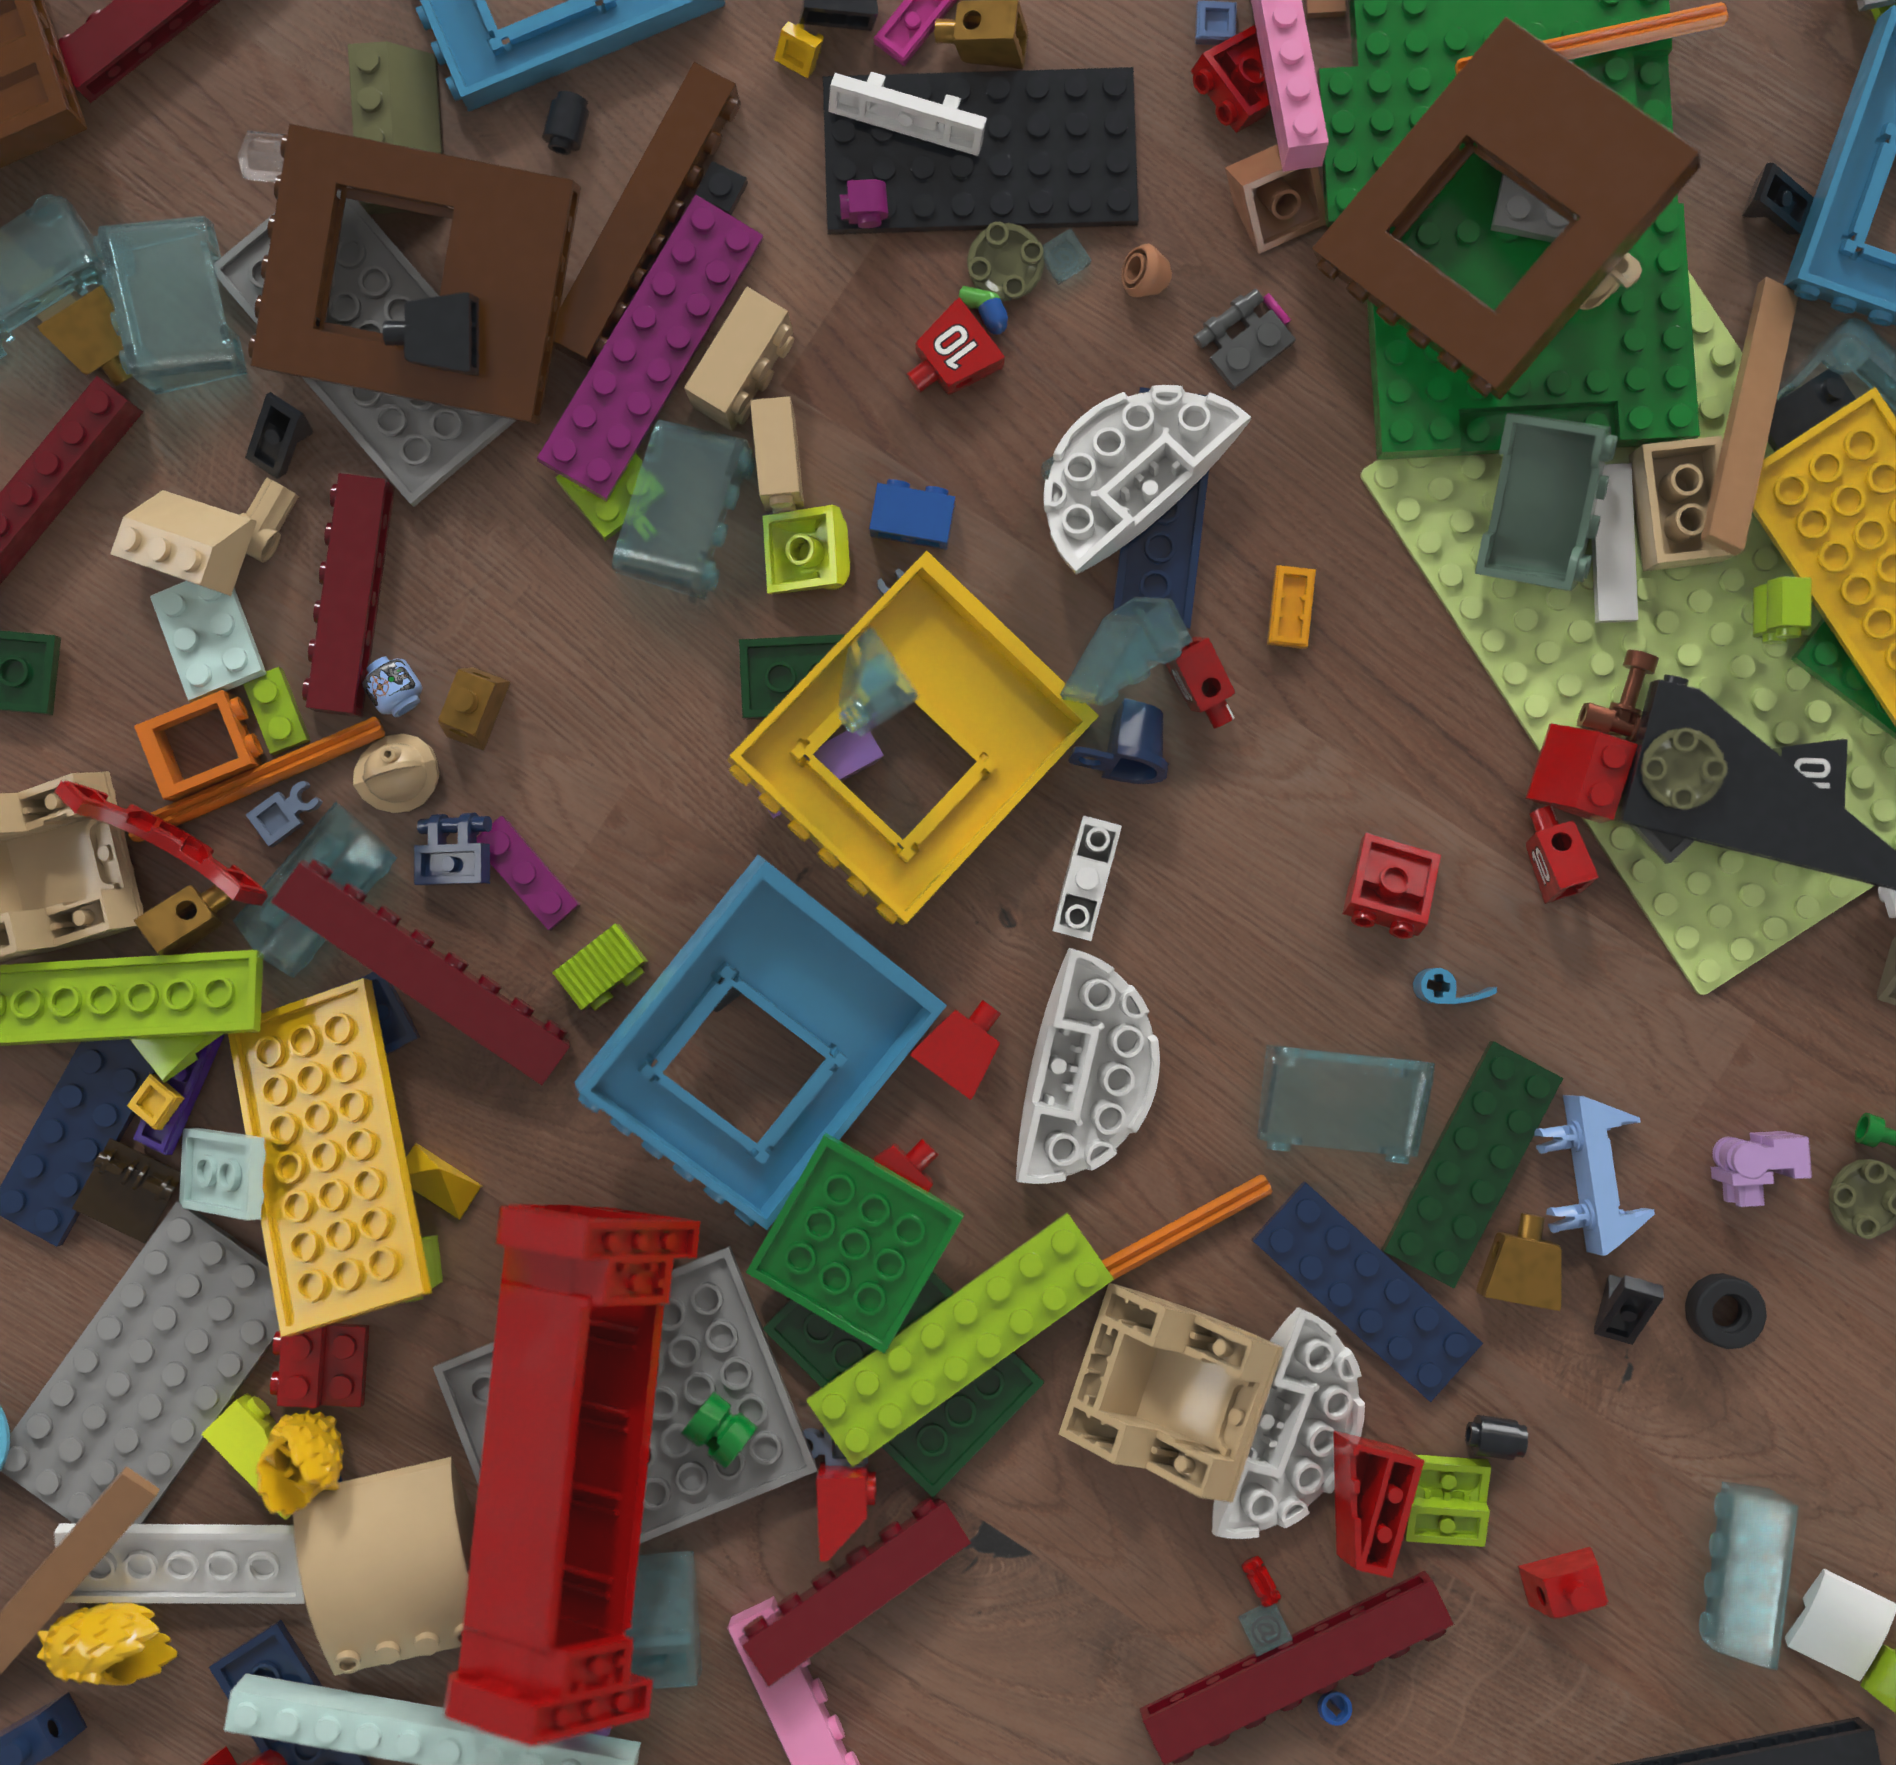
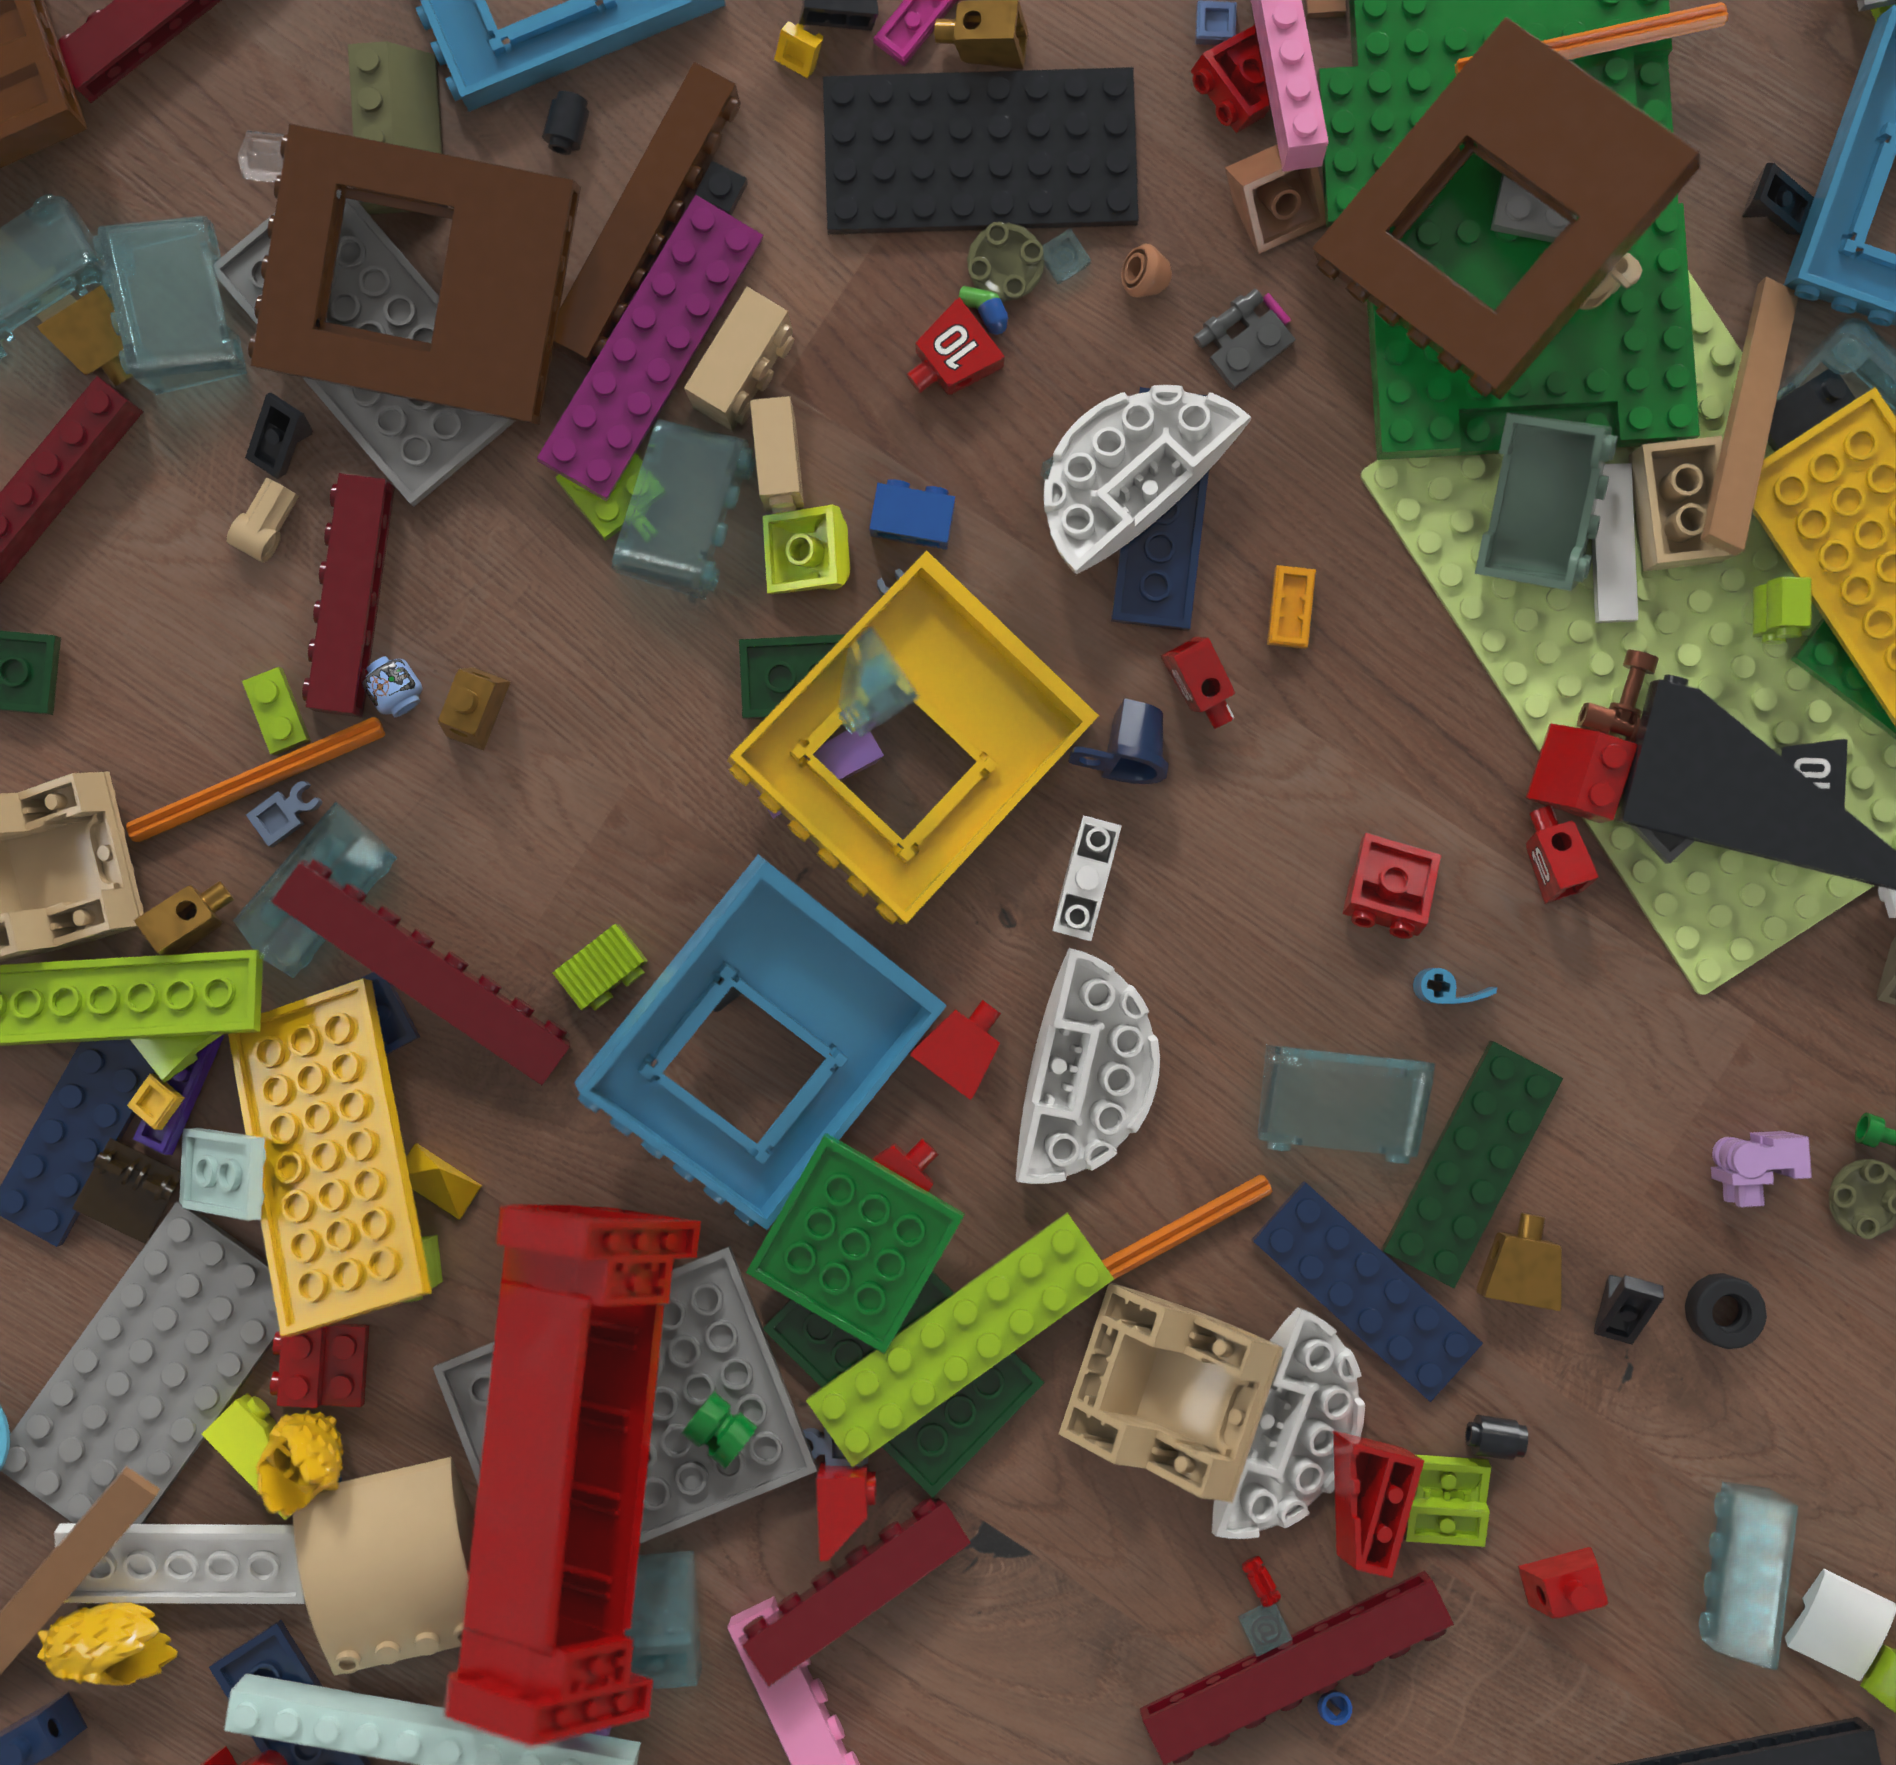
(93, 804): red tile -> none
(162, 759): orange window -> none
(186, 540): tan slope -> none
(207, 639): light aqua plate -> none
(396, 773): tan helmet -> none
(439, 332): black torso -> none
(452, 863): dark blue plate -> none
(527, 874): magenta plate -> none
(865, 203): magenta plate -> none
(906, 113): white hinge -> none
(1126, 648): clear light blue slope -> none
(1598, 1209): light blue hose -> none
(1683, 768): olive dish -> none

